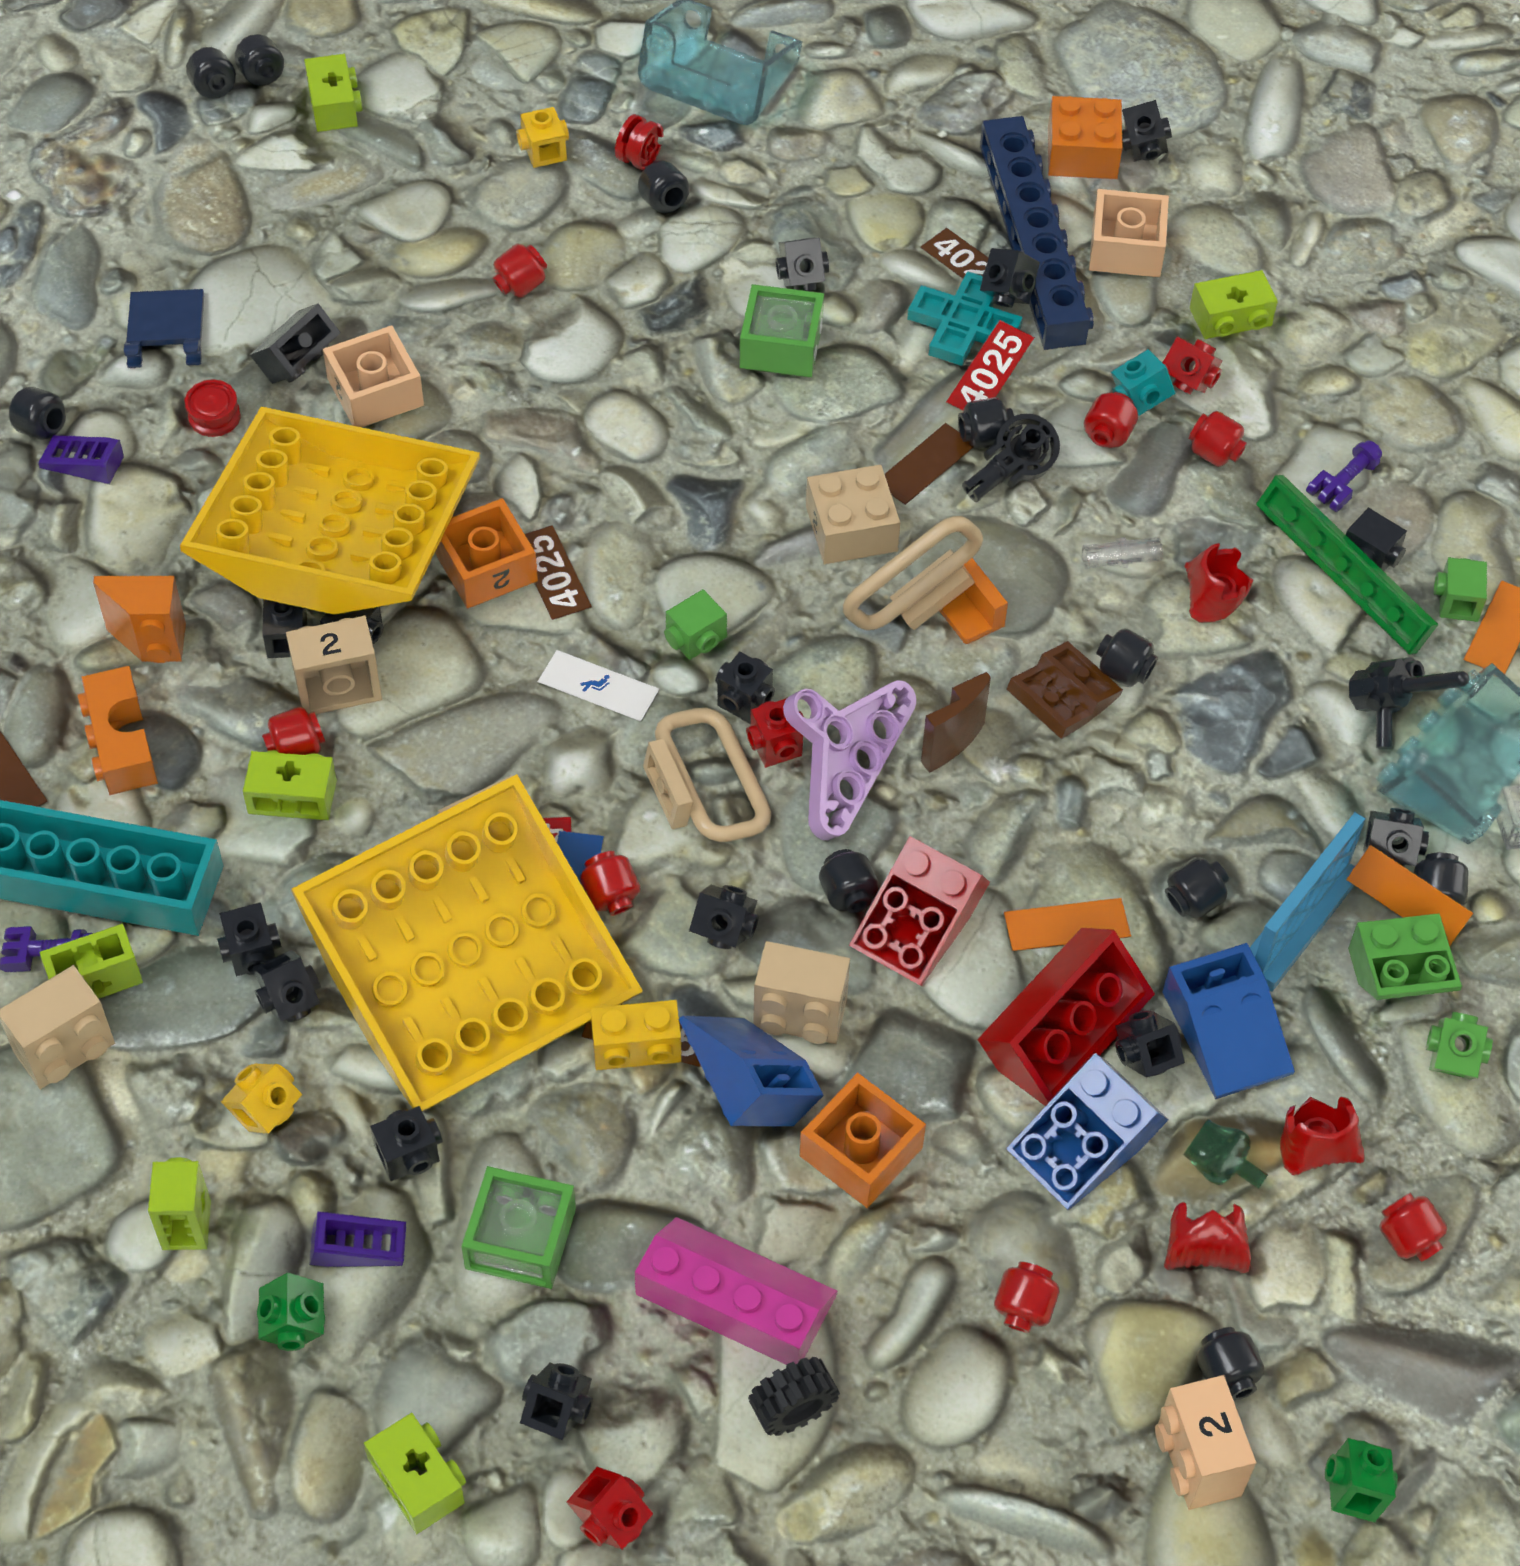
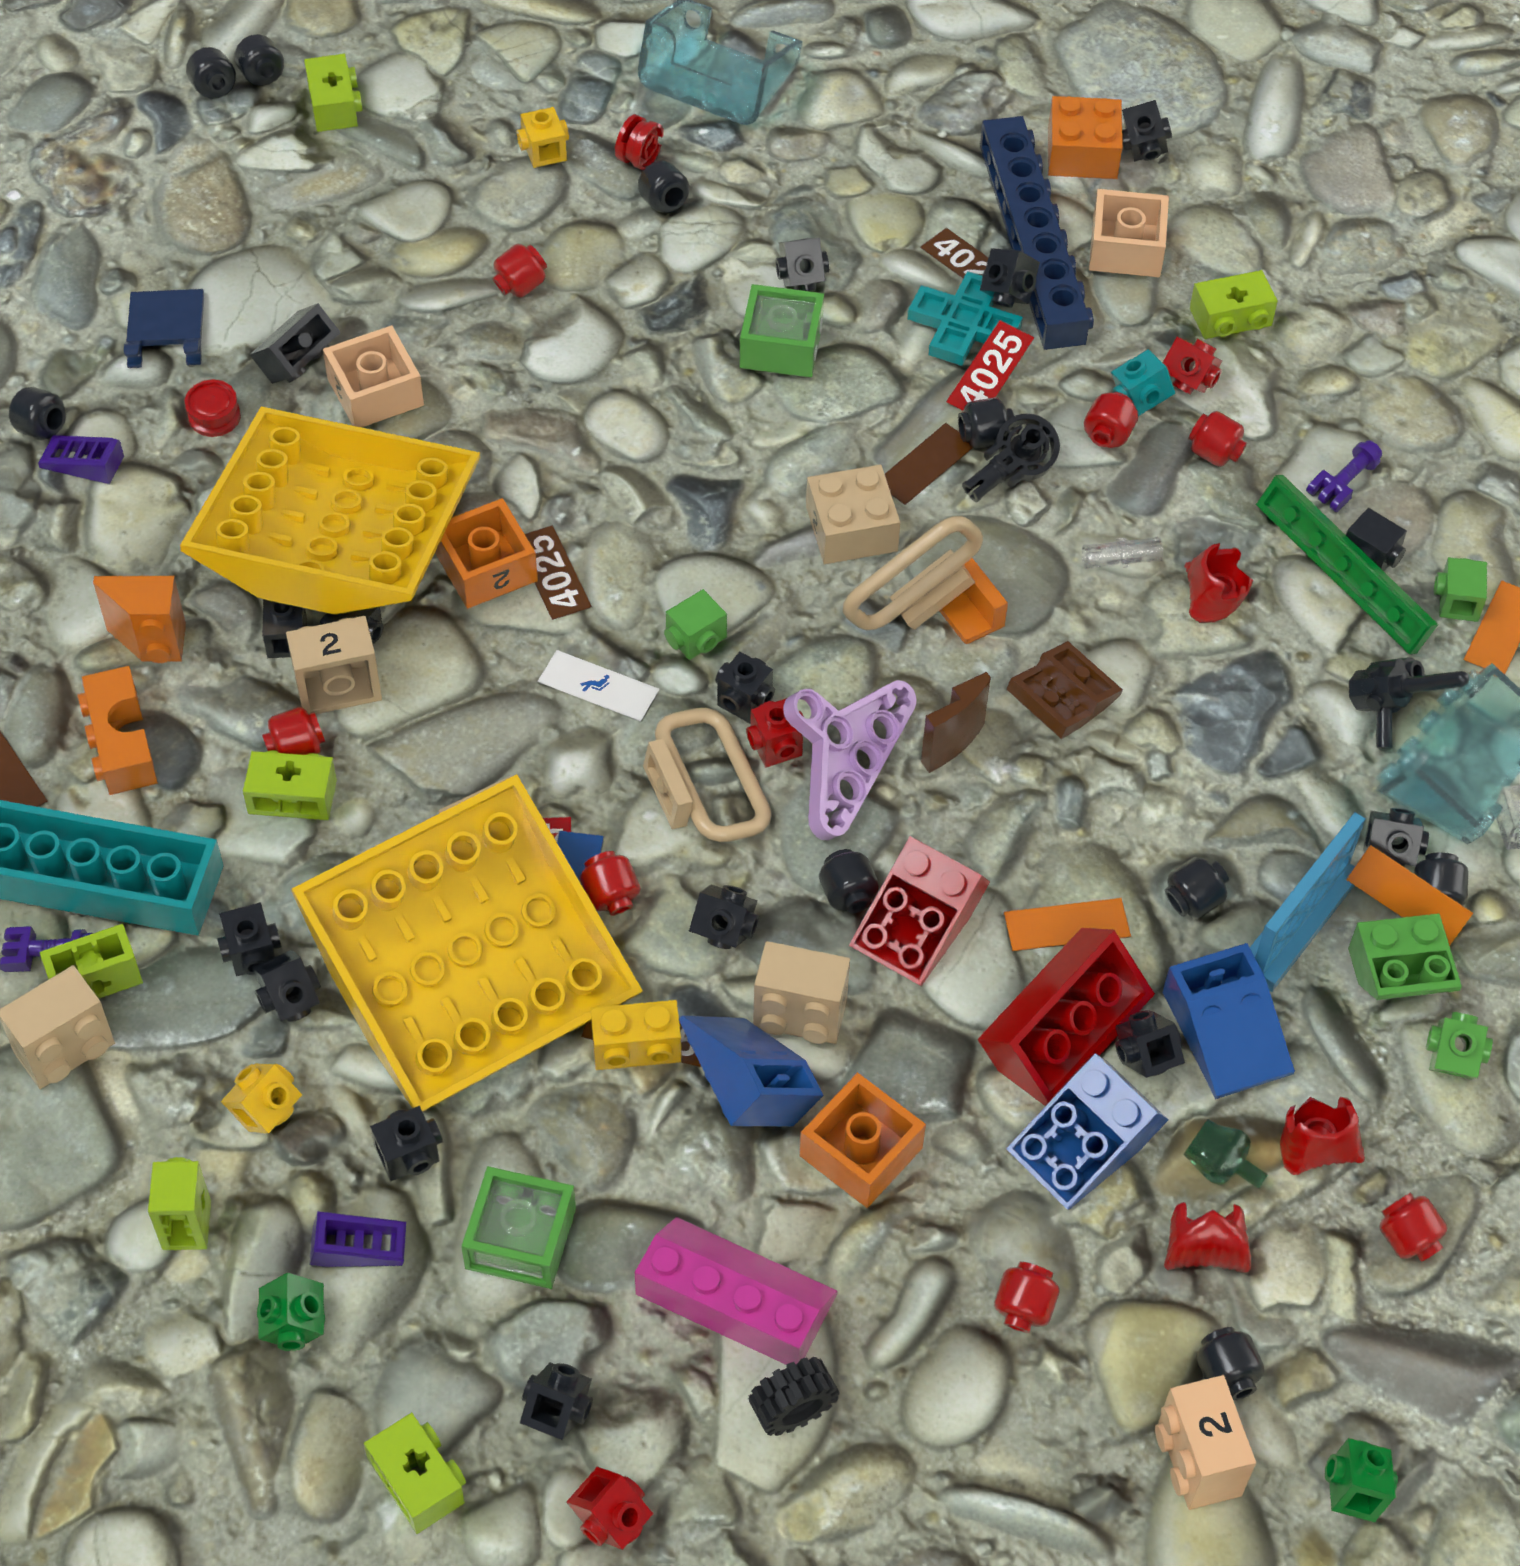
(1127, 657): black head -> none

